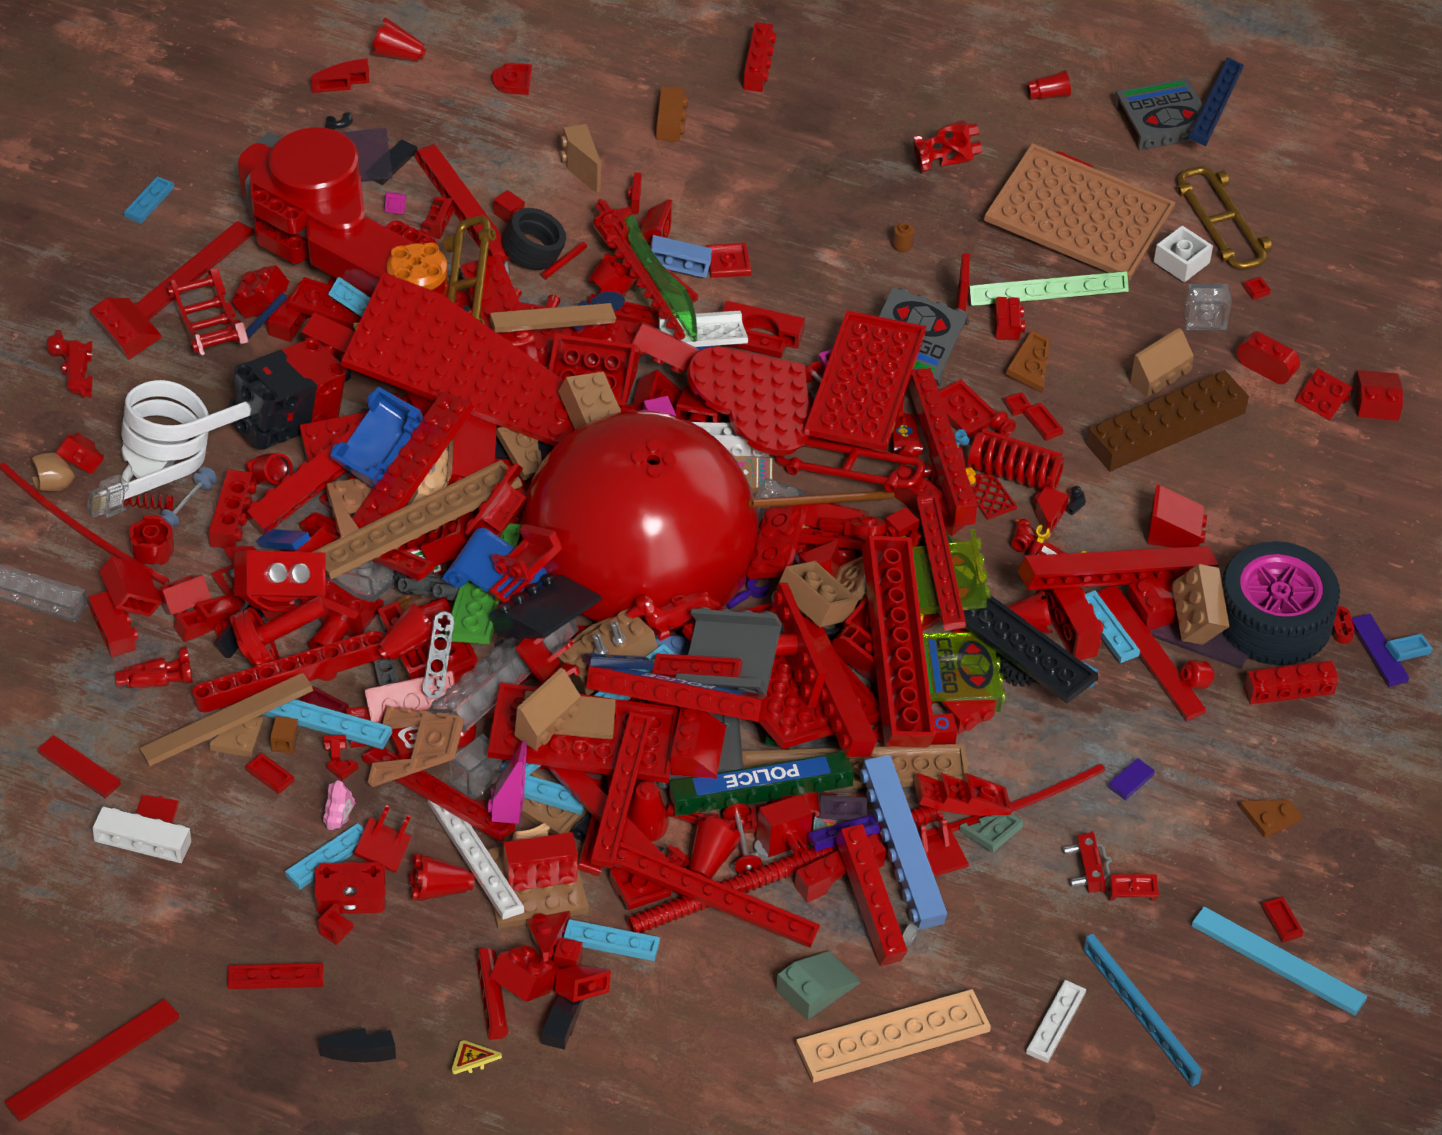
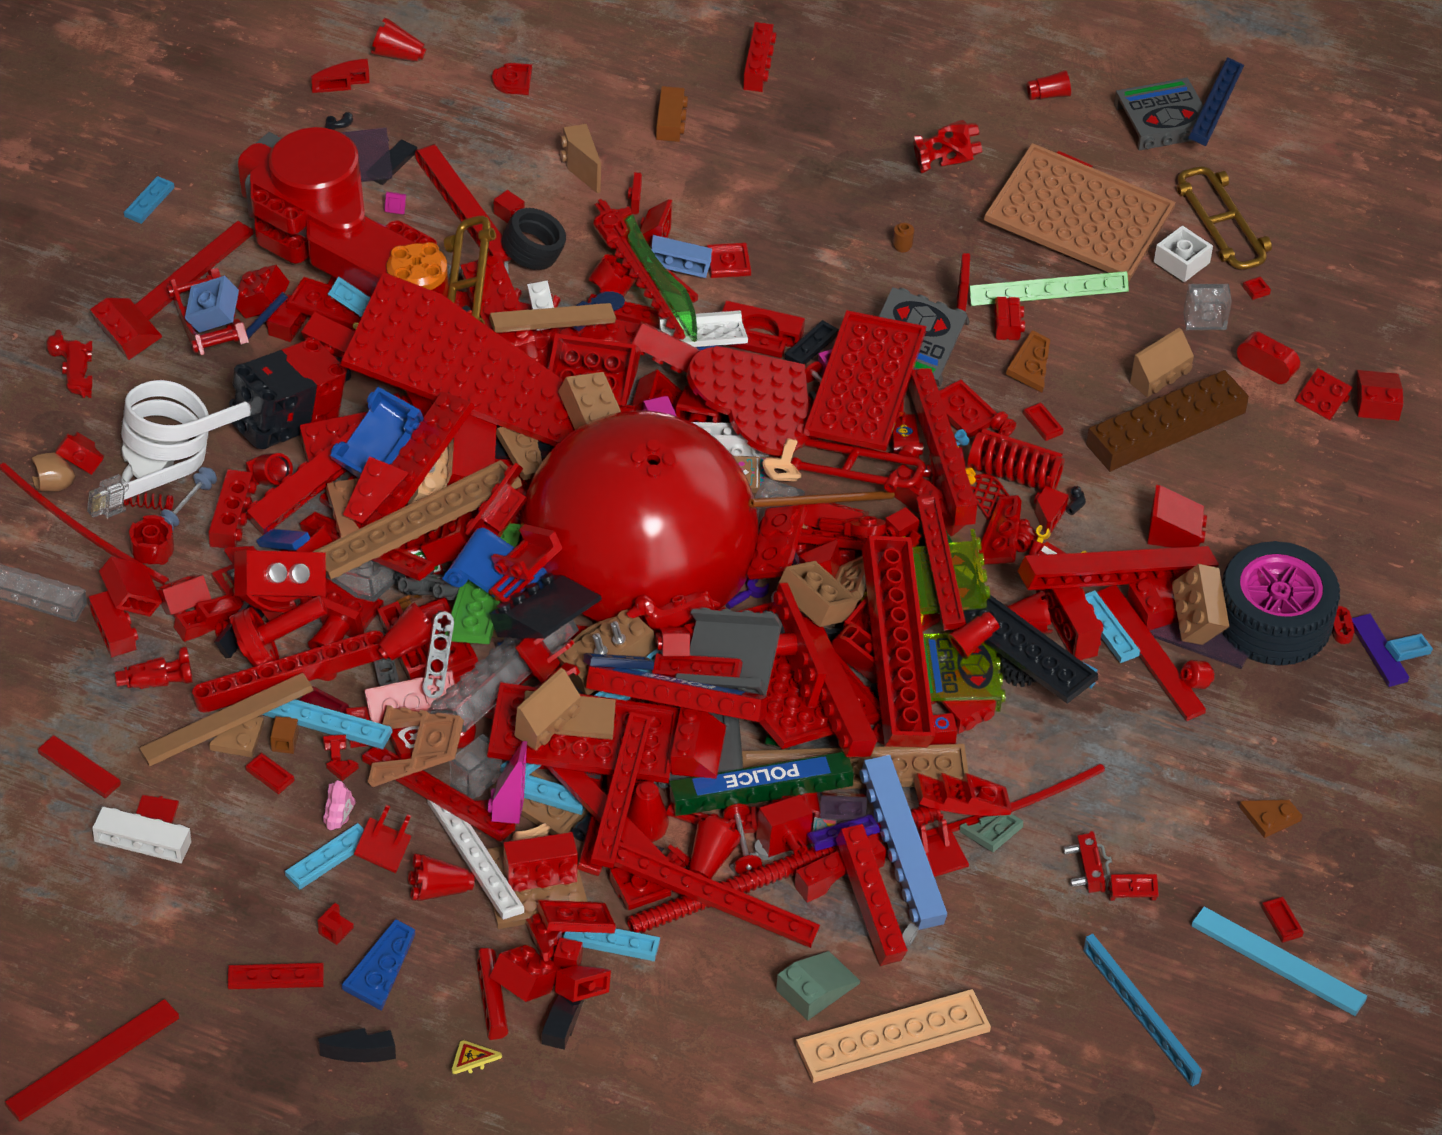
(211, 304): none -> medium blue brick
(352, 885): red axle -> none
(372, 489): none -> red wing
(379, 968): none -> blue wing
(438, 218): red hinge -> none
(540, 296): none -> white brick
(564, 260): red bar -> none
(576, 916): none -> red tile
(673, 641): none -> red brick
(783, 463): none -> light nougat piece
(812, 343): none -> black plate
(973, 634): none -> red plant
(1002, 532): none -> red wing
(1016, 403): red tile -> none
(1056, 1021): white tile -> none
(1131, 779): dark purple tile -> none
(1291, 682): red brick -> none

